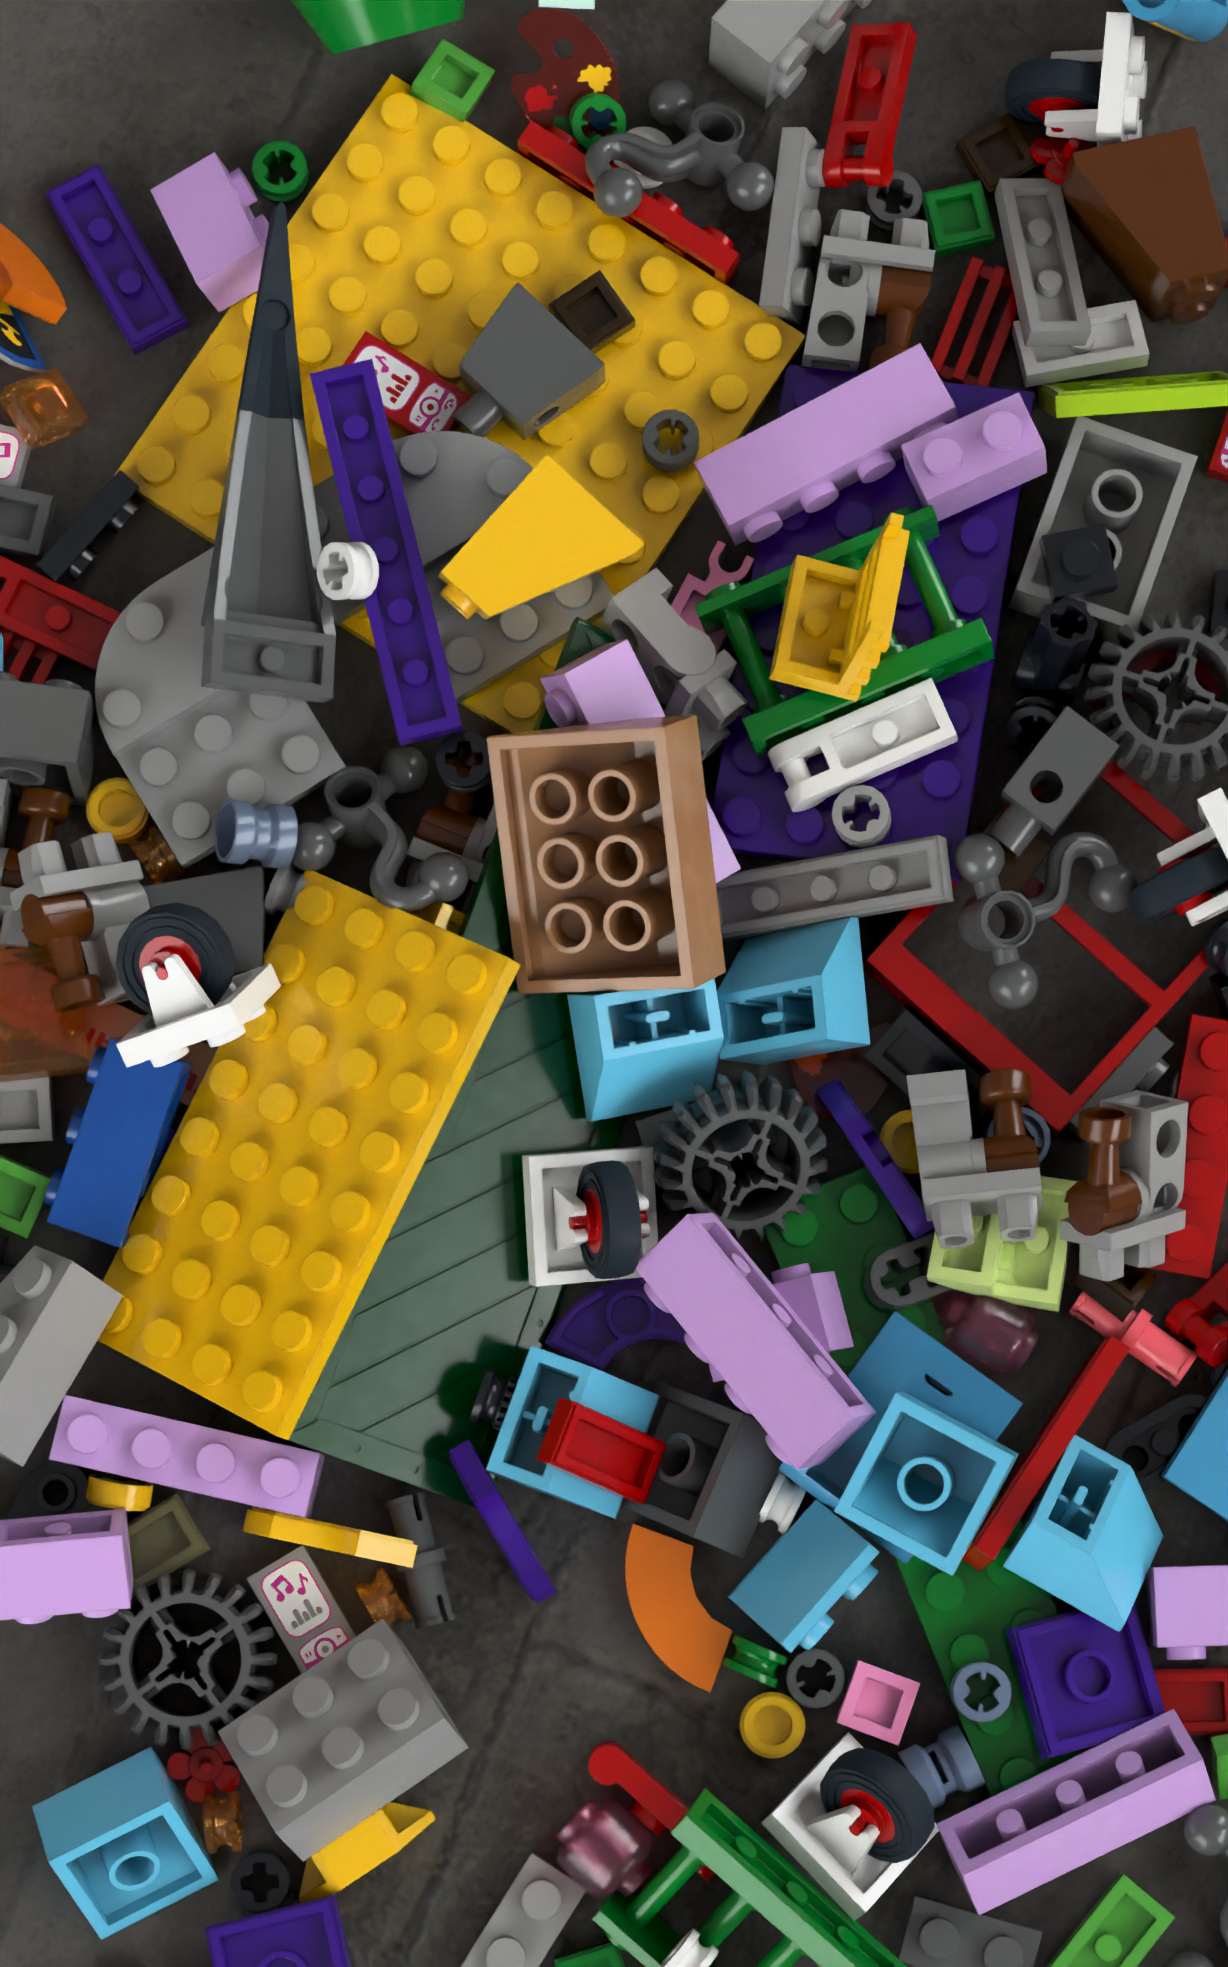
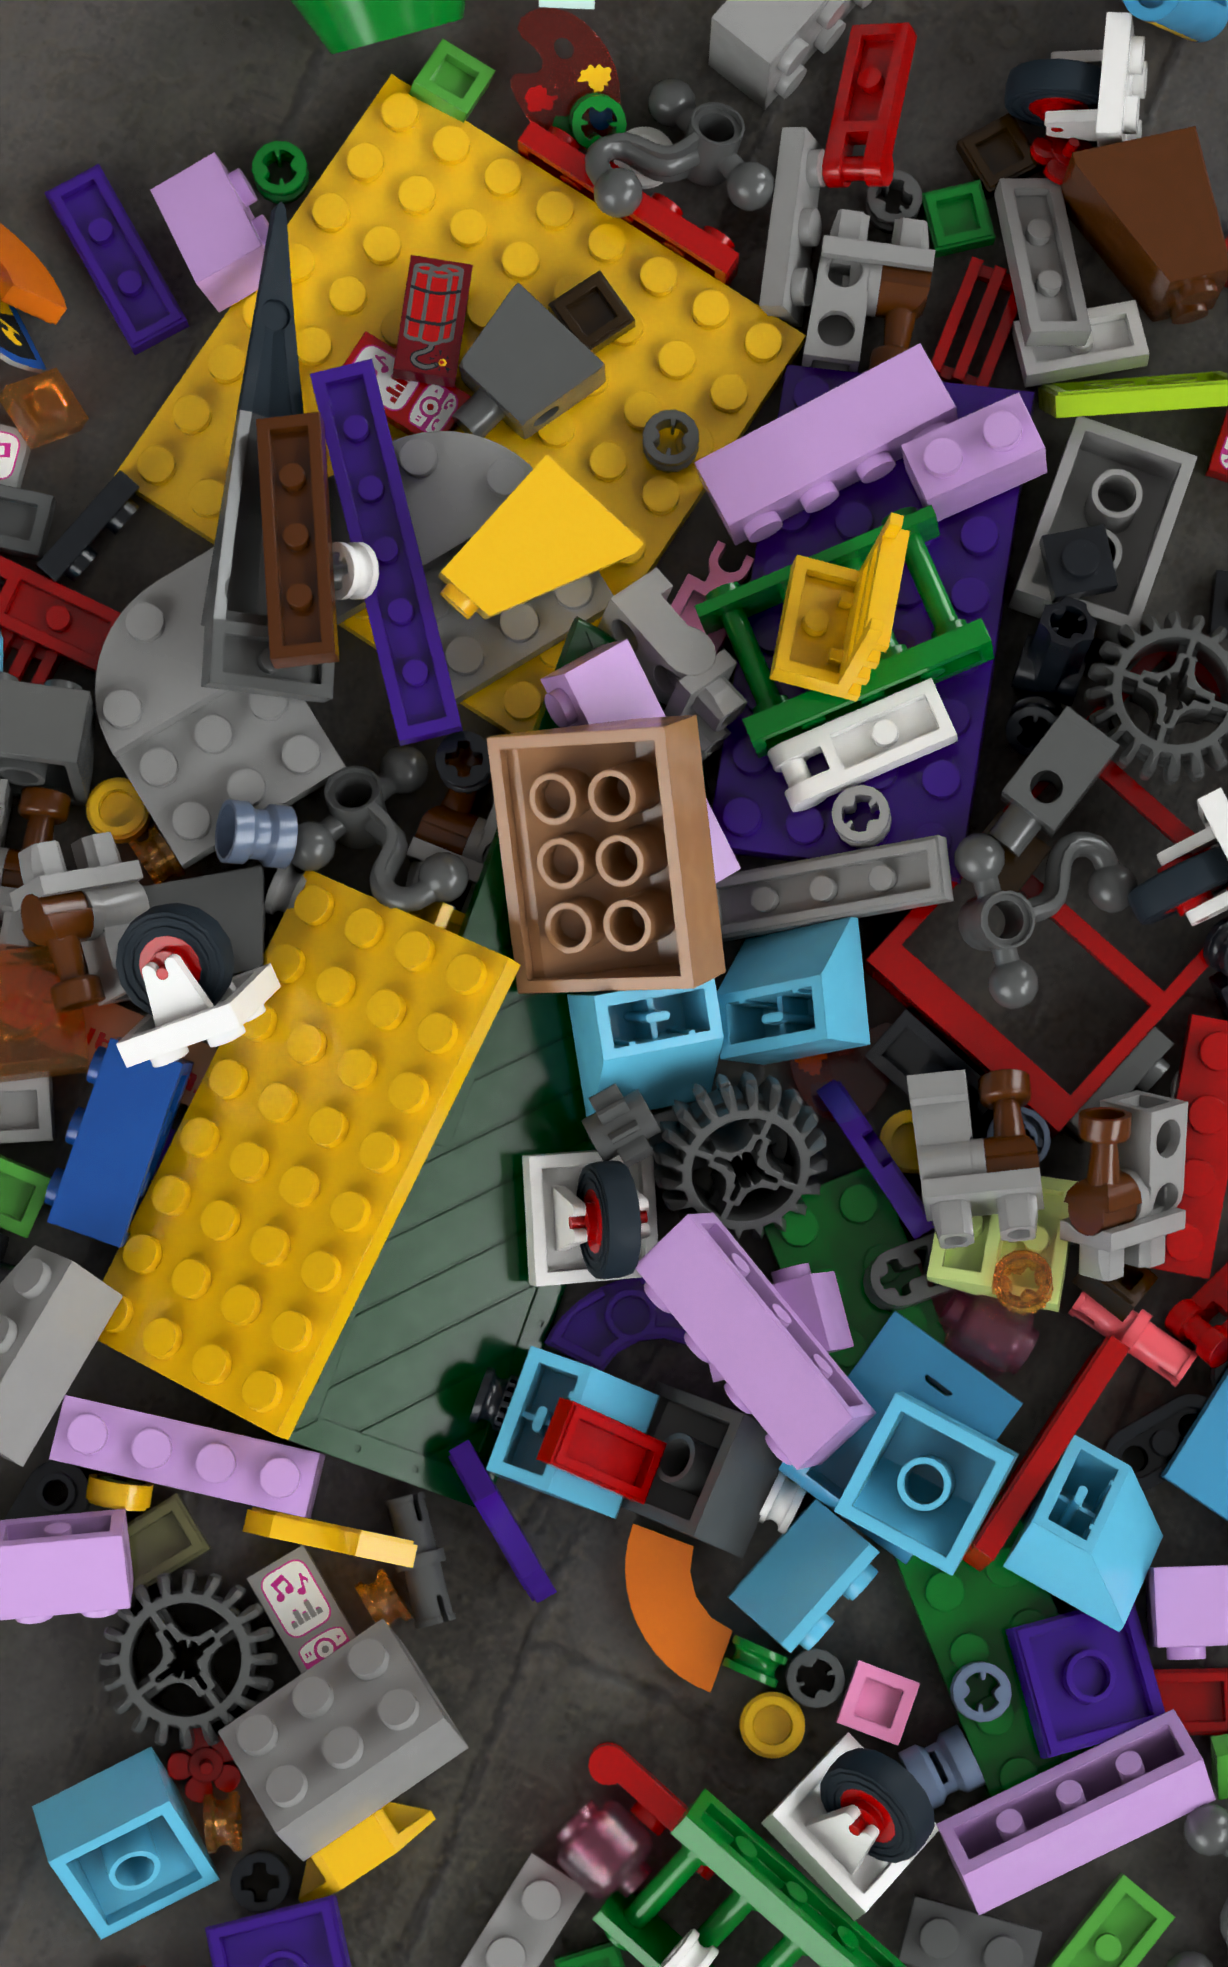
(297, 540): none -> reddish brown plate
(432, 321): none -> tile
(621, 1125): none -> dark grey gear
(1029, 1300): none -> clear orange bush

